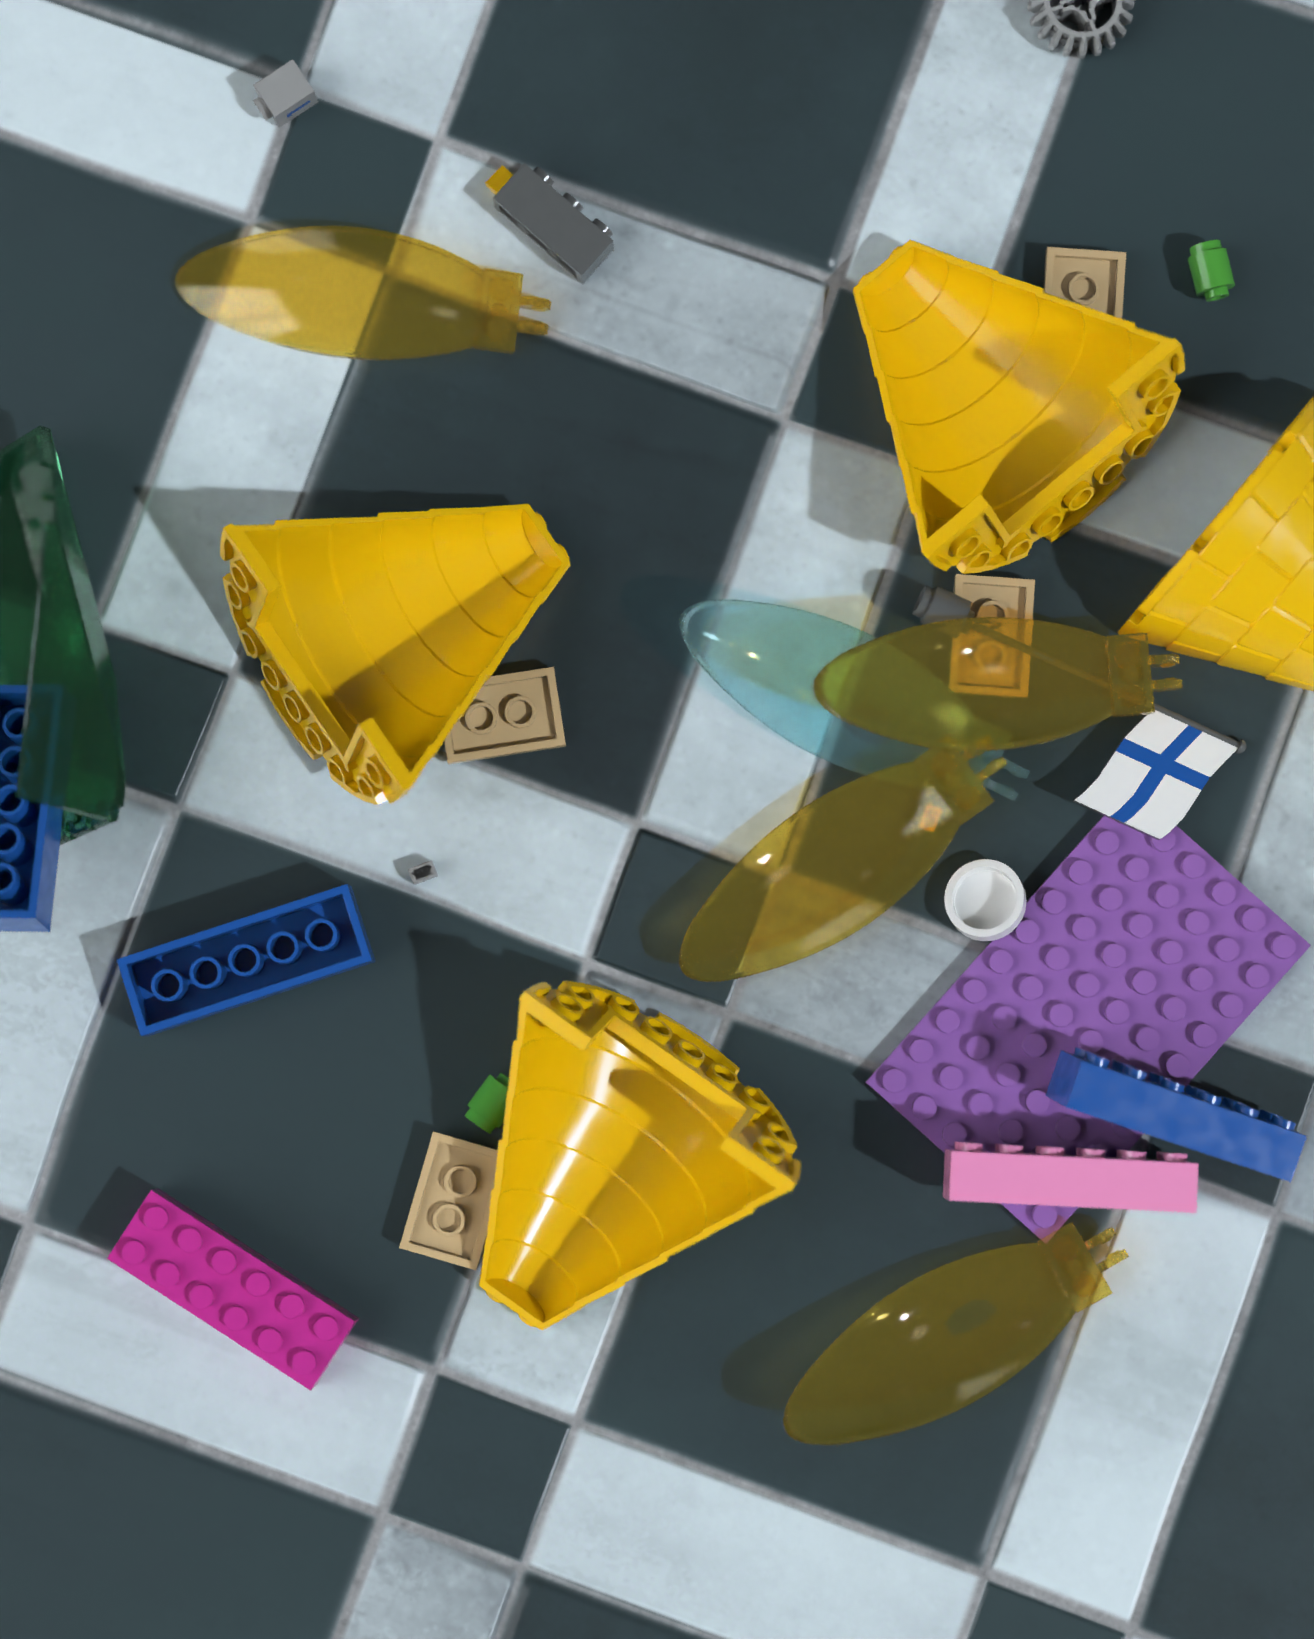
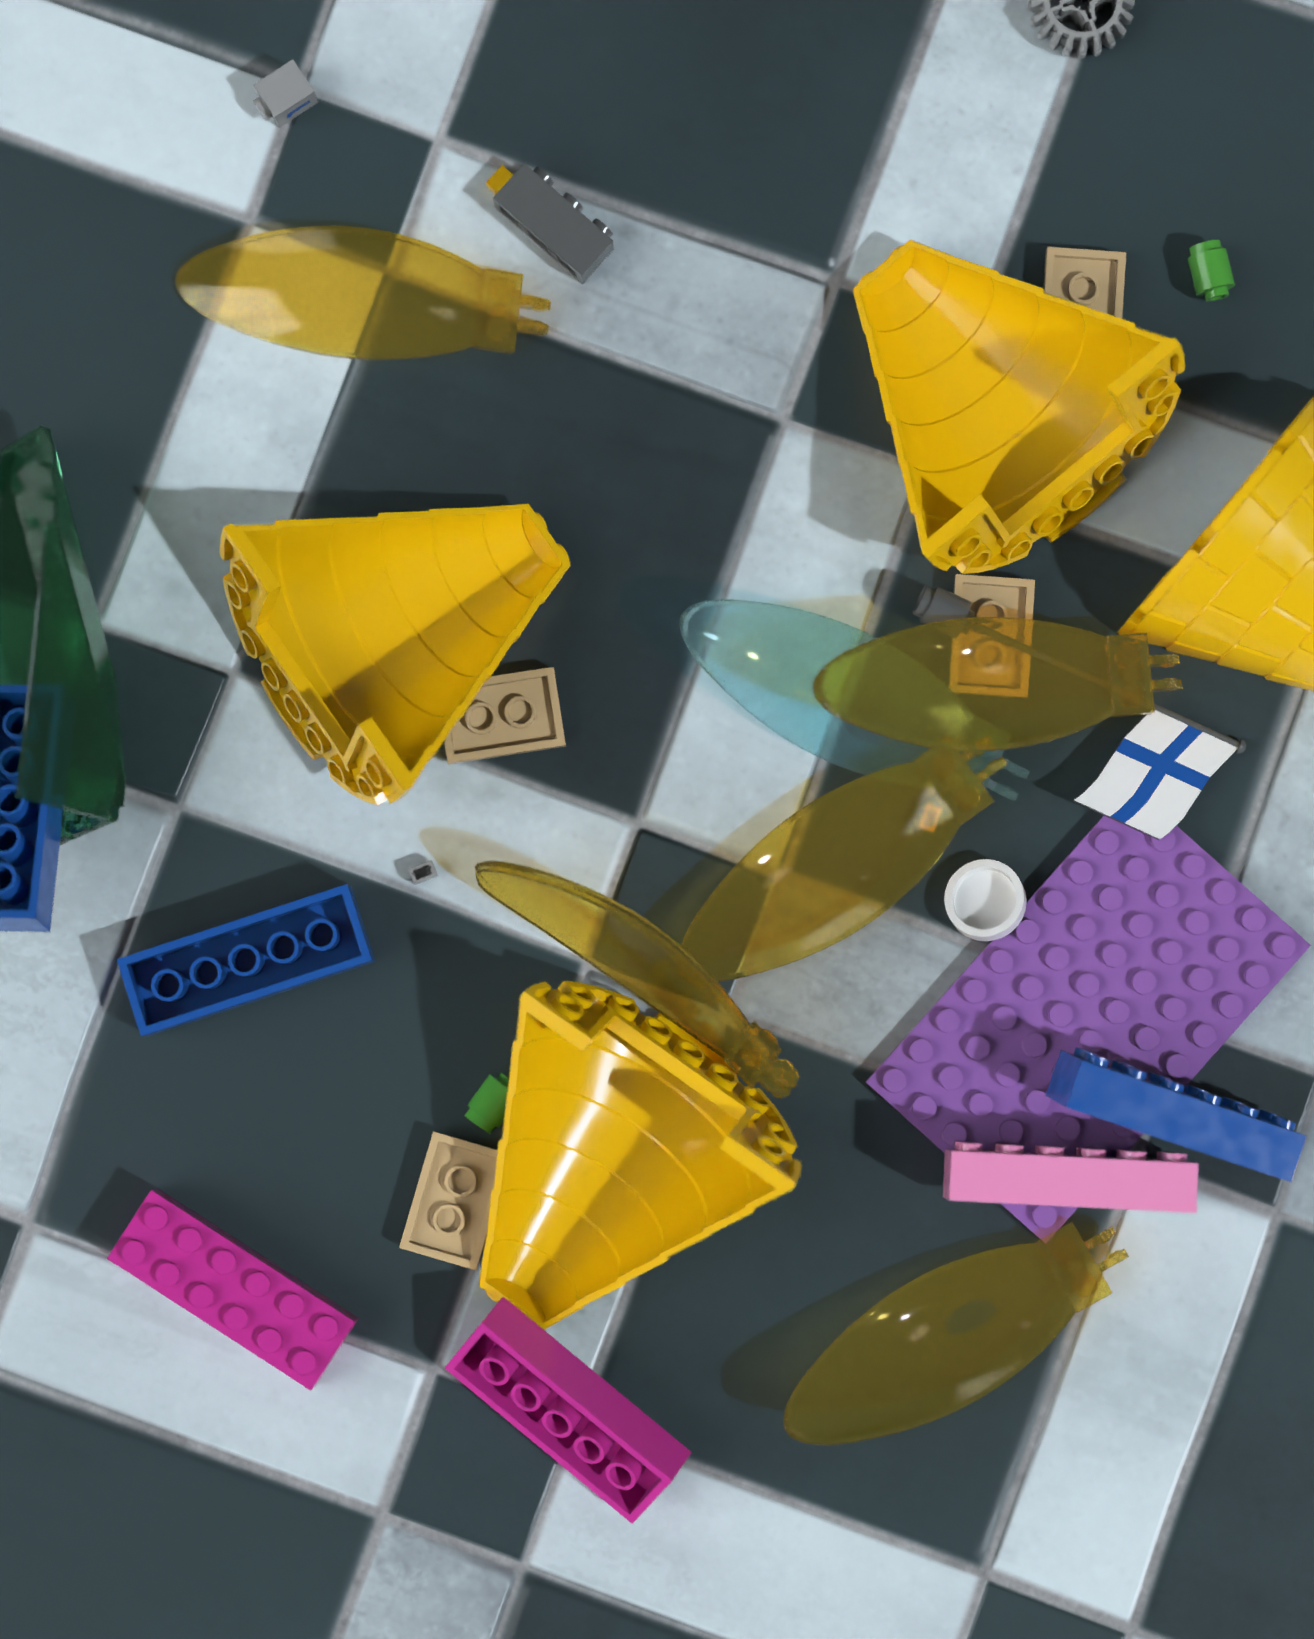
(568, 1410): none -> dark pink brick
(644, 963): none -> clear yellow windscreen

